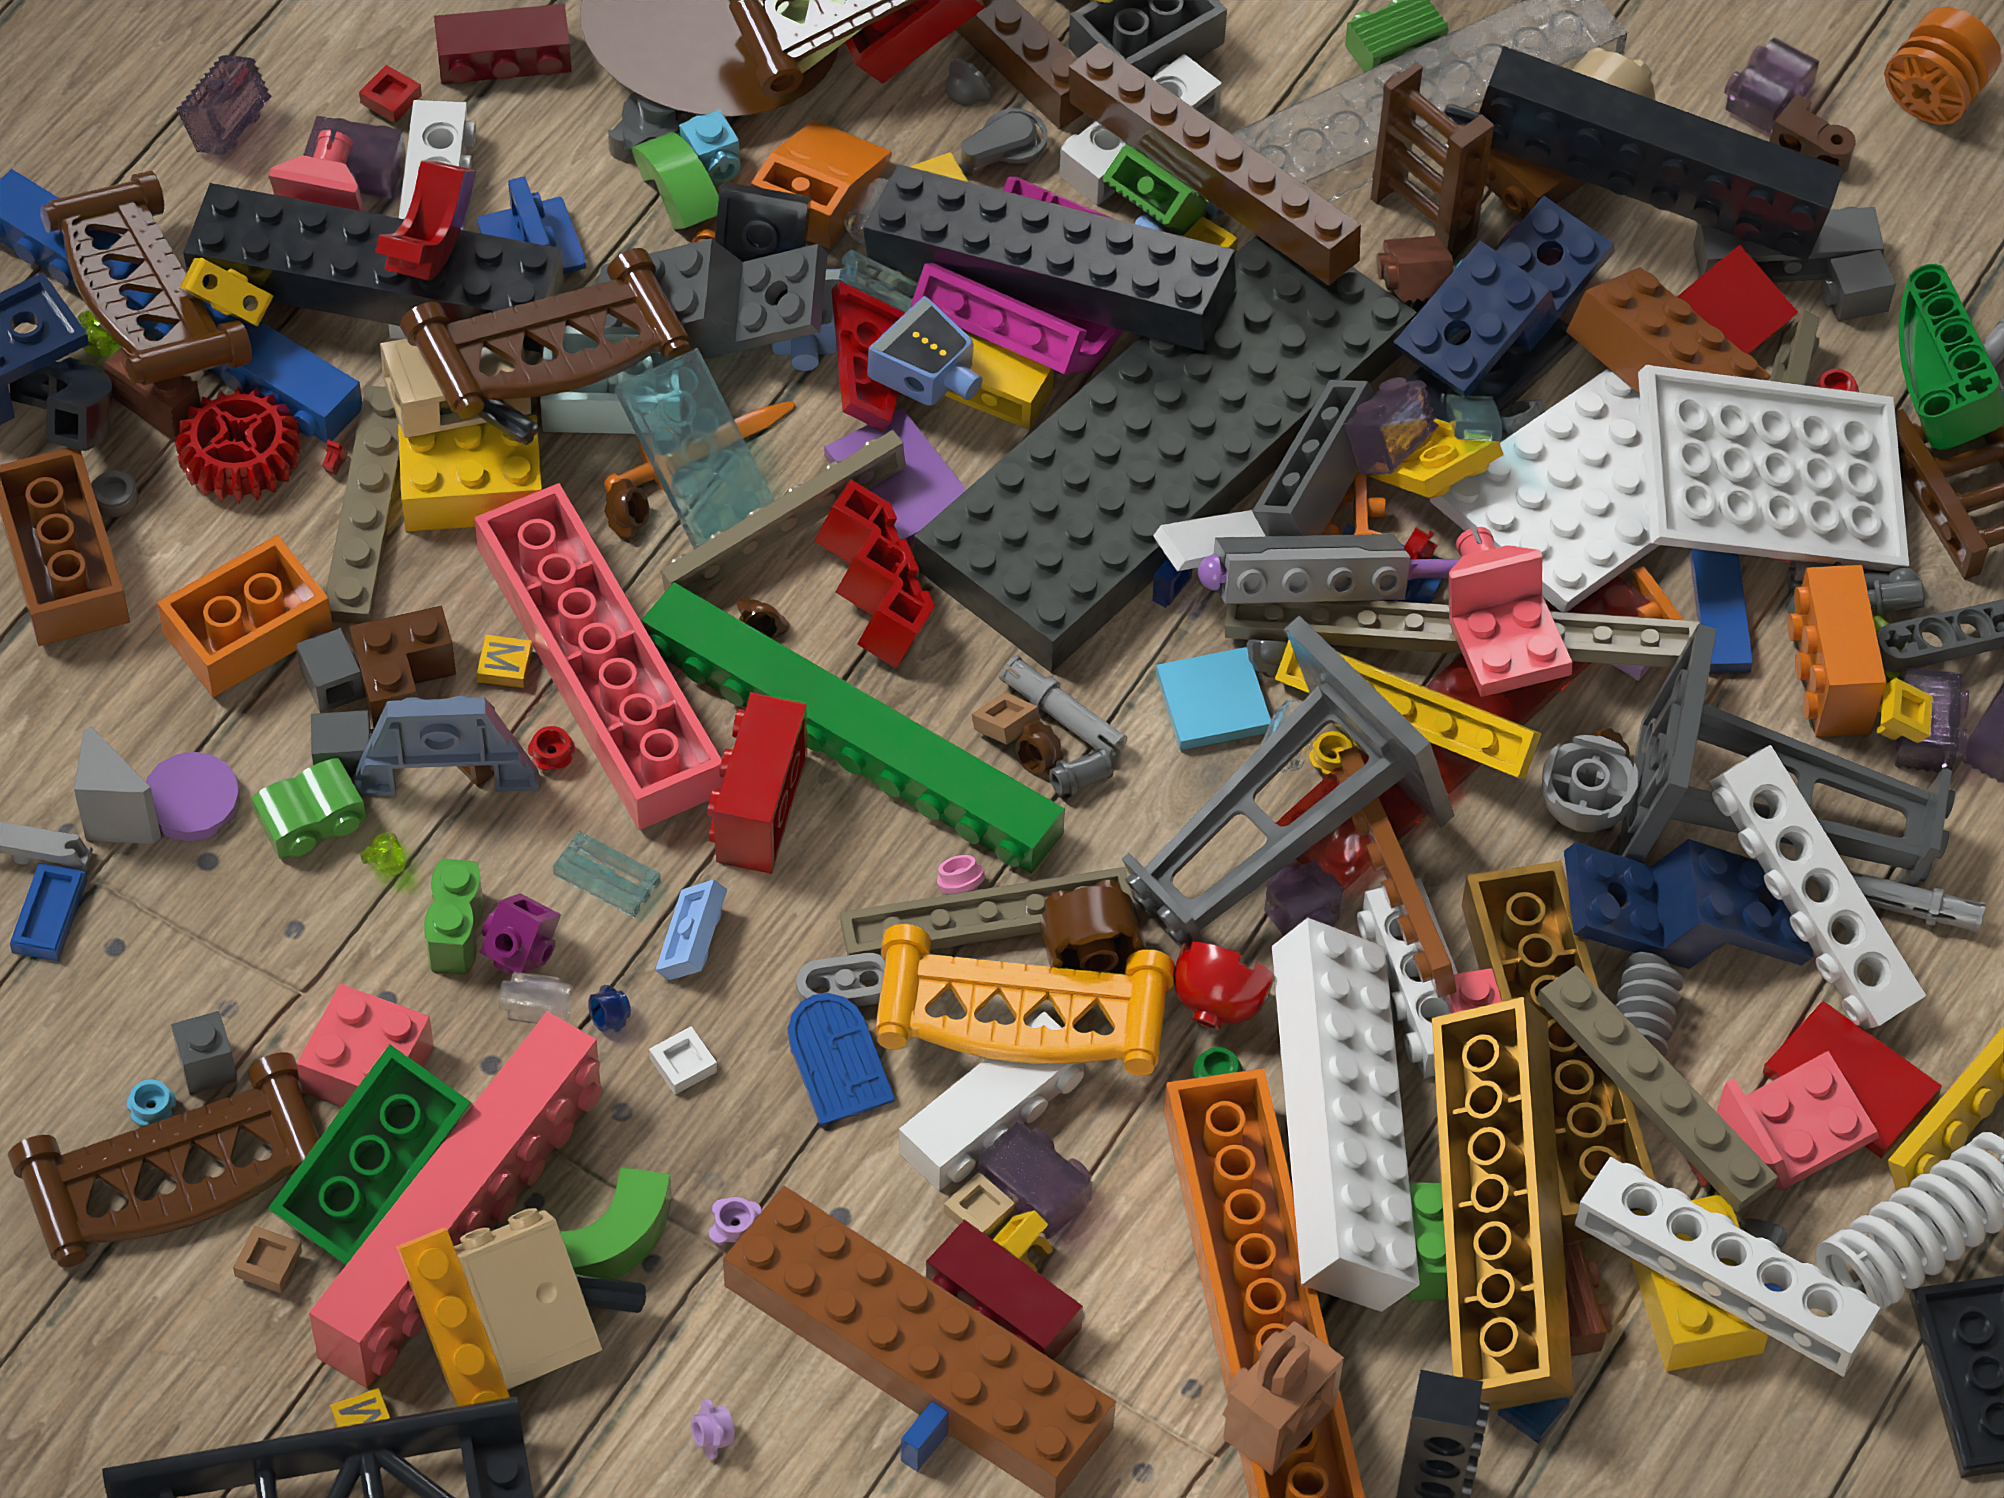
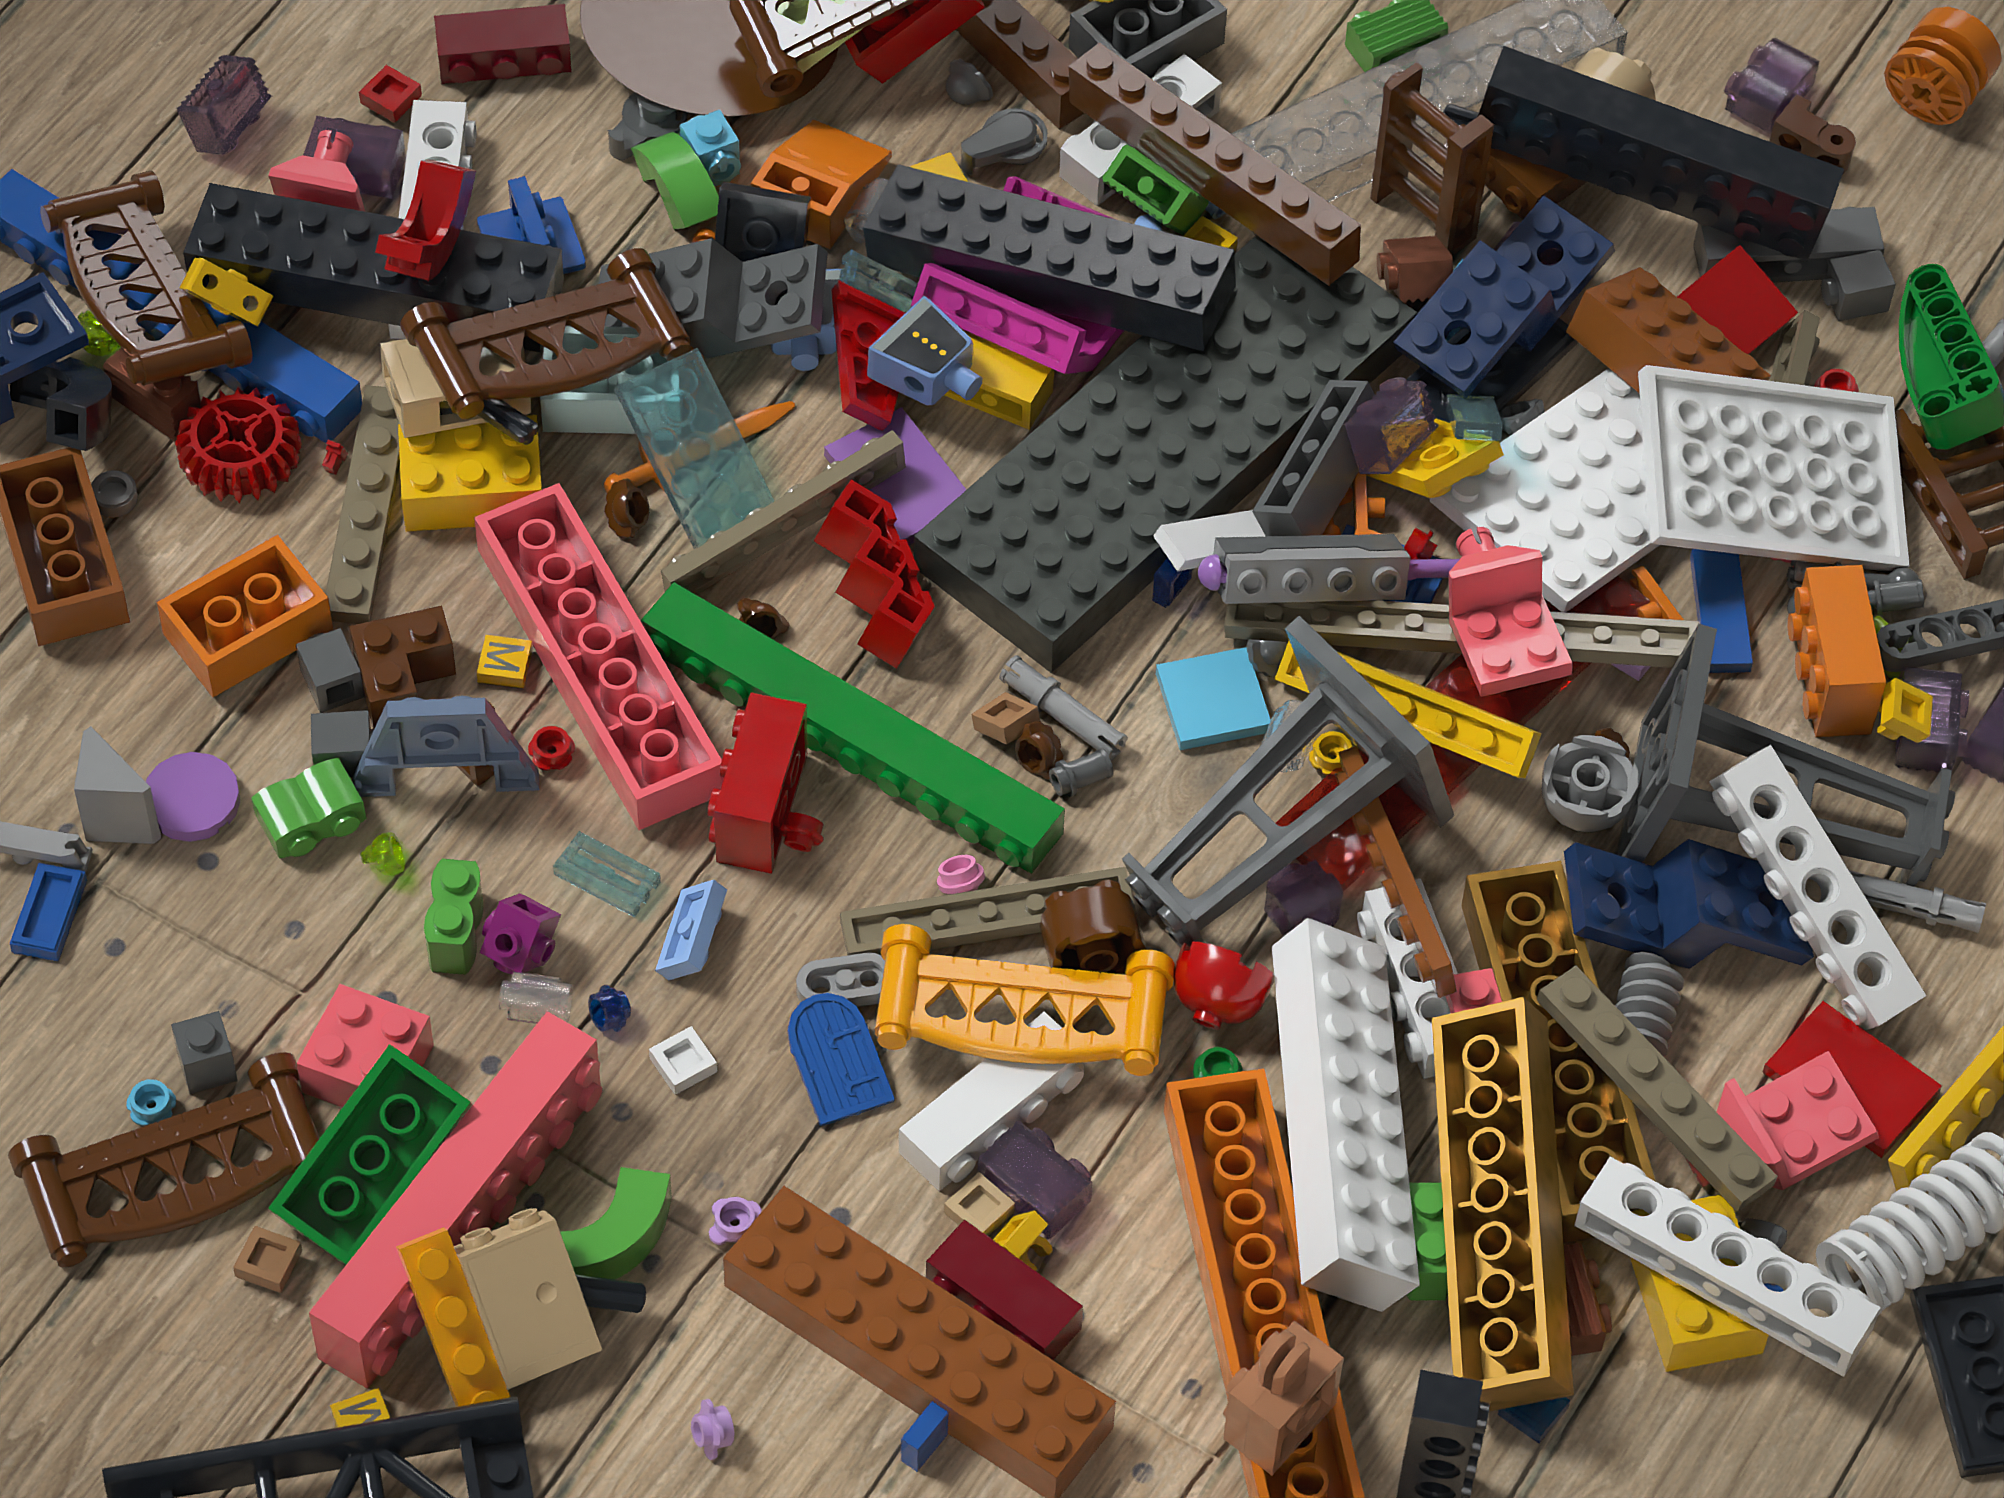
(801, 831): none -> red plate

